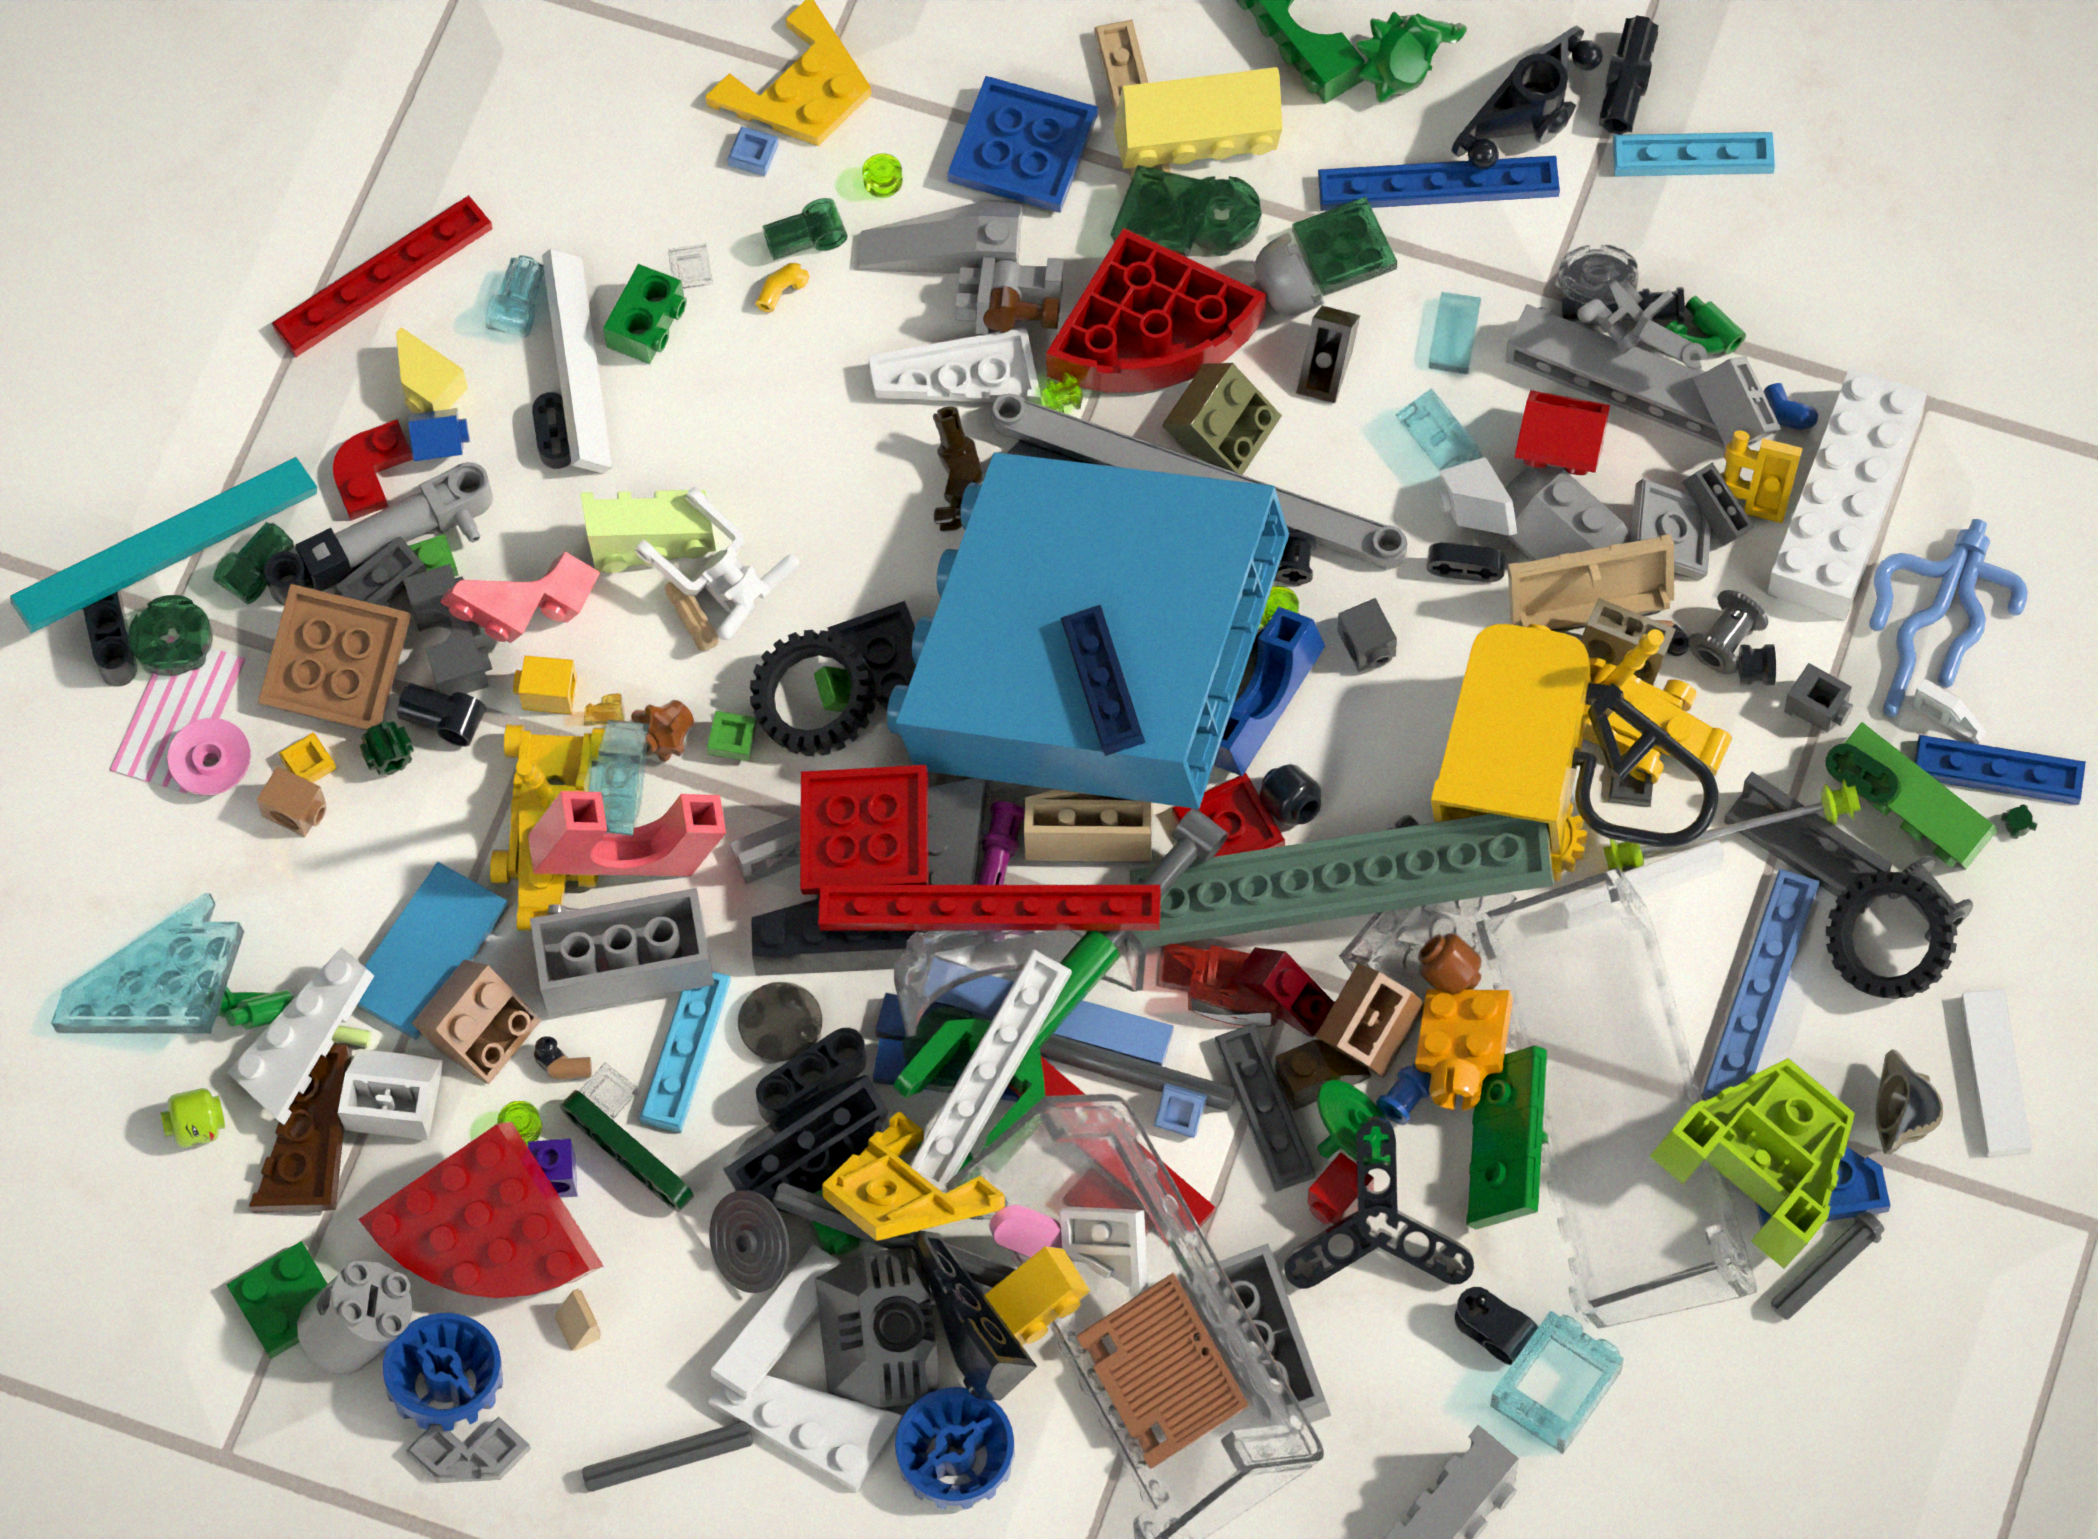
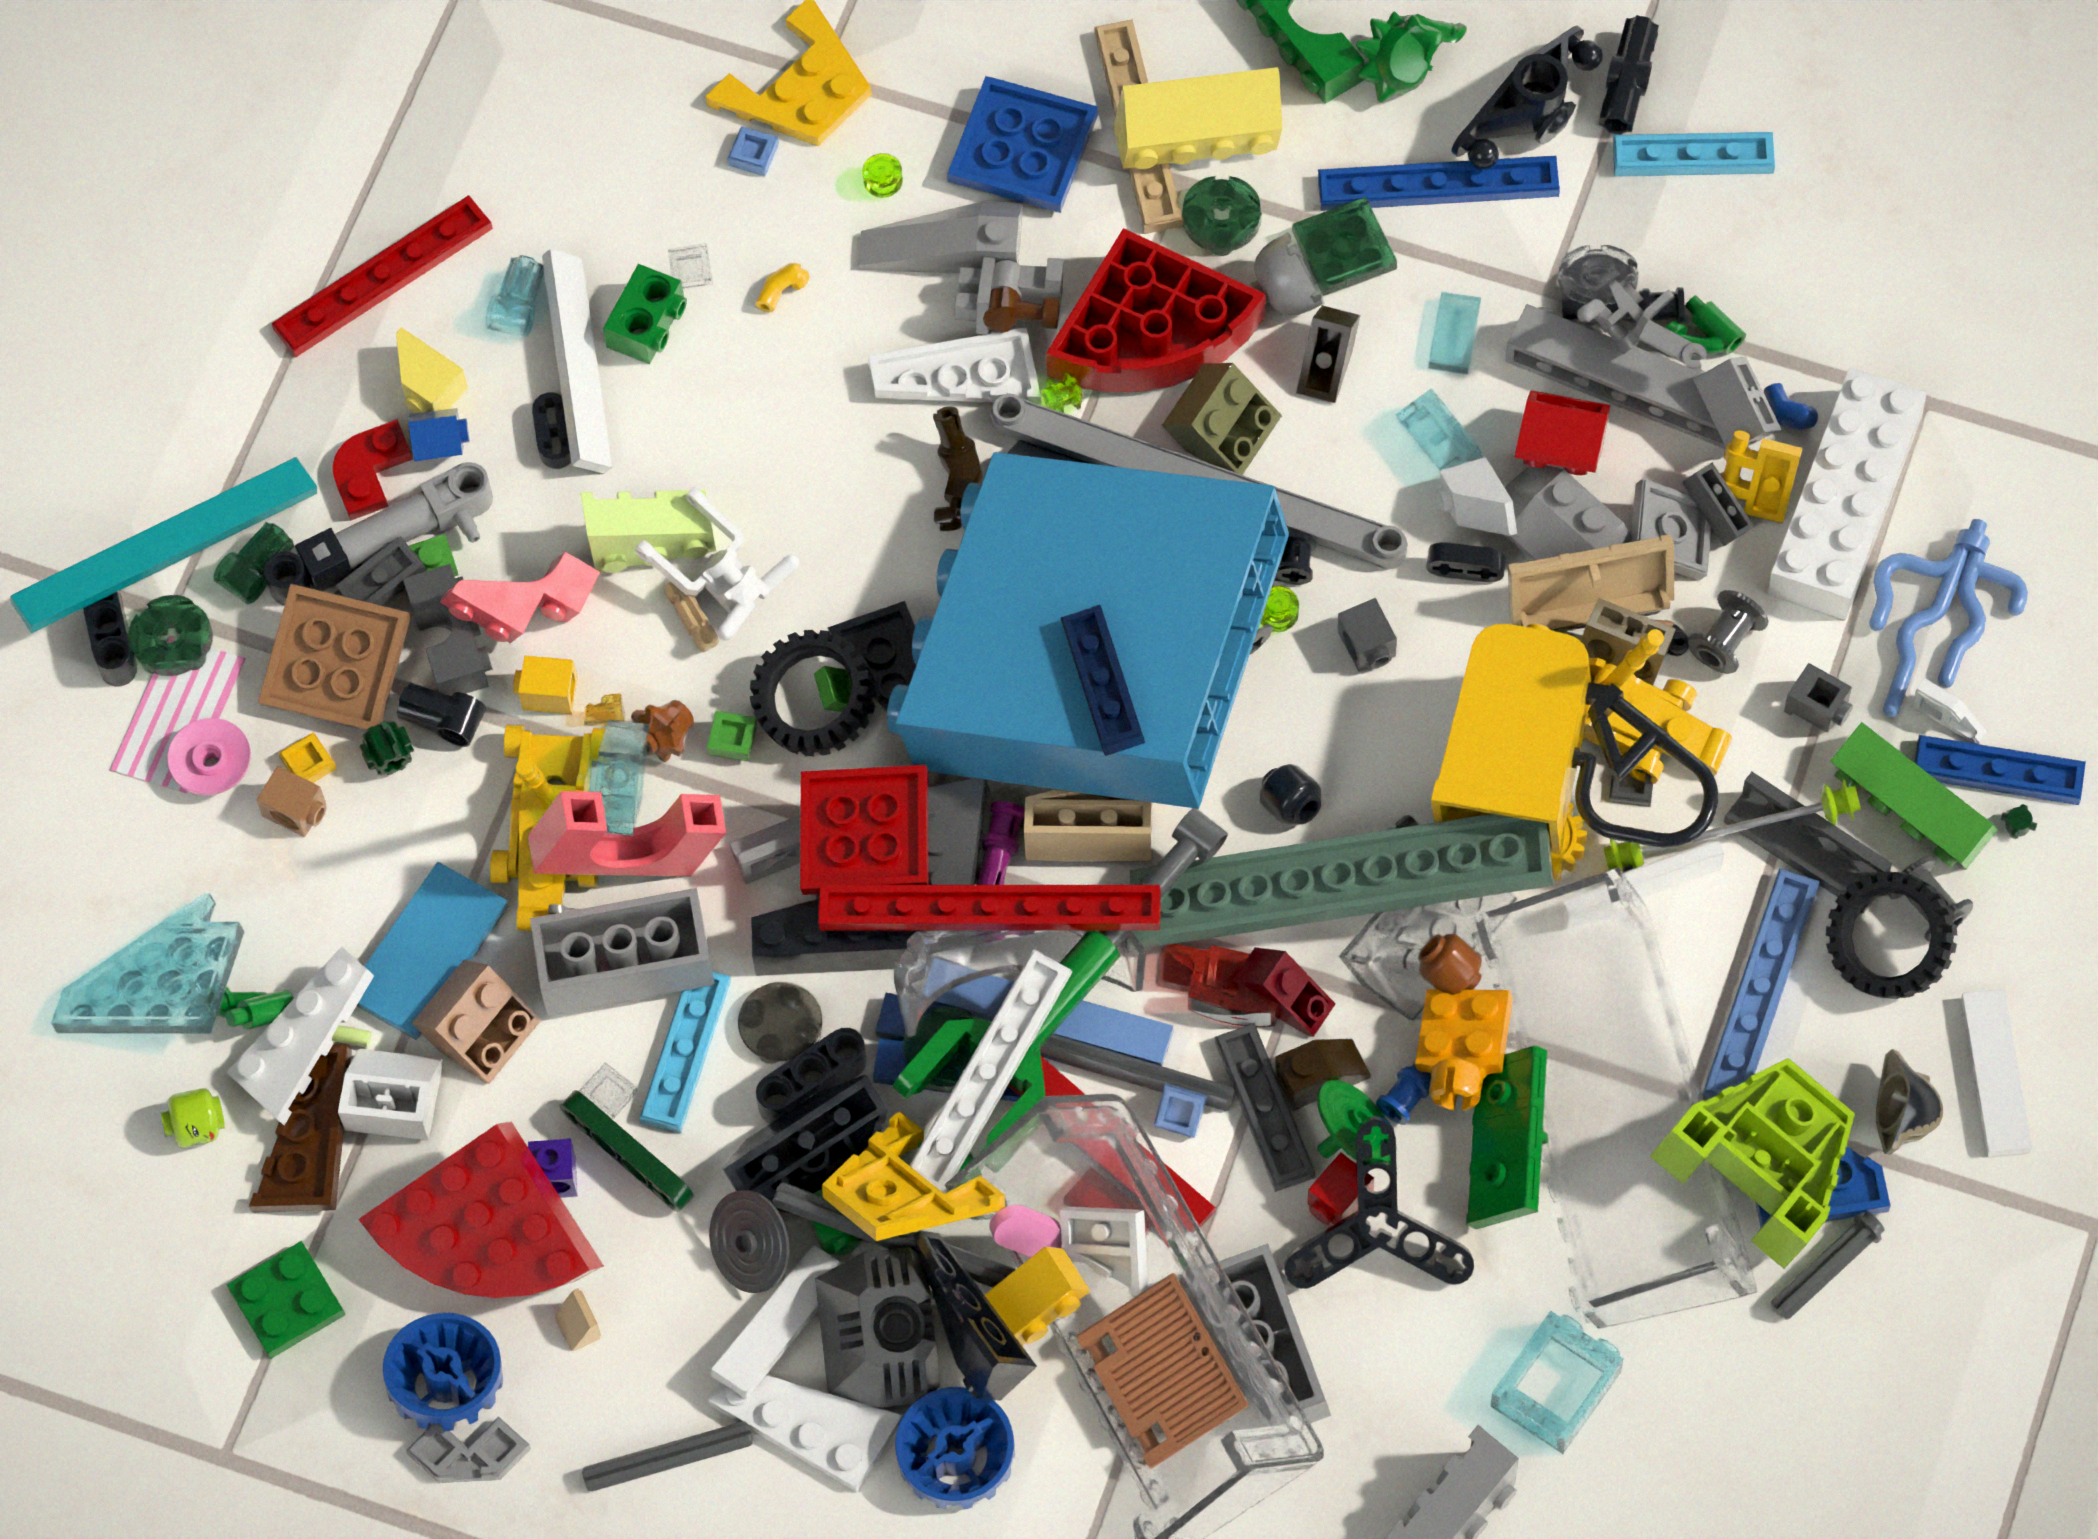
(355, 1317): light grey cylinder -> none
(525, 1119): clear neon green wheel -> none
(557, 1064): arm -> none
(815, 227): clear green piece -> none
(1164, 208): clear green plate -> none
(1238, 811): red tile -> none
(1284, 659): blue arch -> none
(1371, 1019): medium nougat slope -> none
(1499, 1327): black piece -> none
(1757, 664): black wheel -> none
(1869, 766): dark green beam -> none

